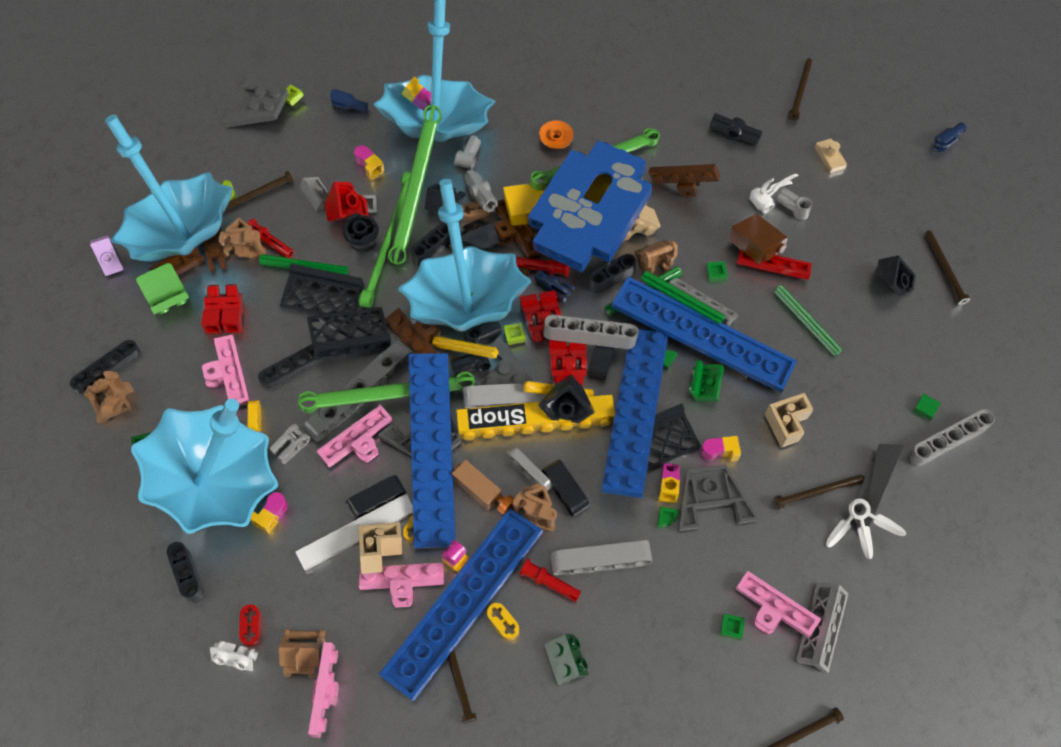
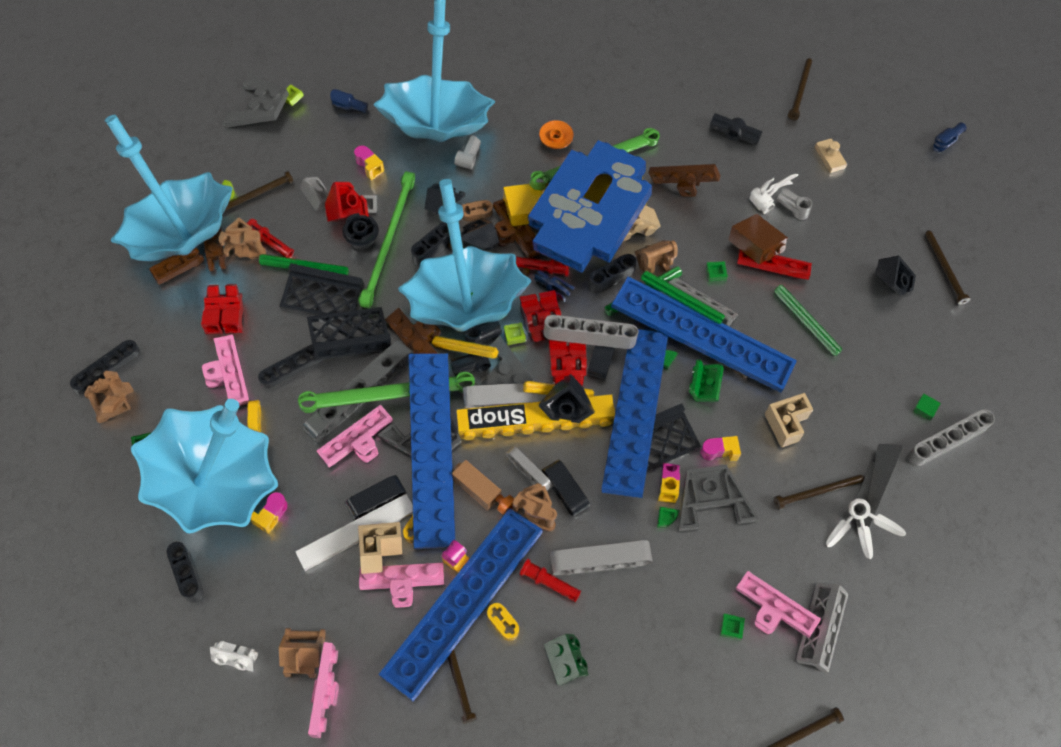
(107, 255): lavender brick -> none
(162, 288): bright green bracket -> none
(255, 625): red beam -> none
(287, 438): light grey piece -> none
(415, 185): bright green piece -> none
(417, 94): leg -> none
(480, 191): light grey piece -> none

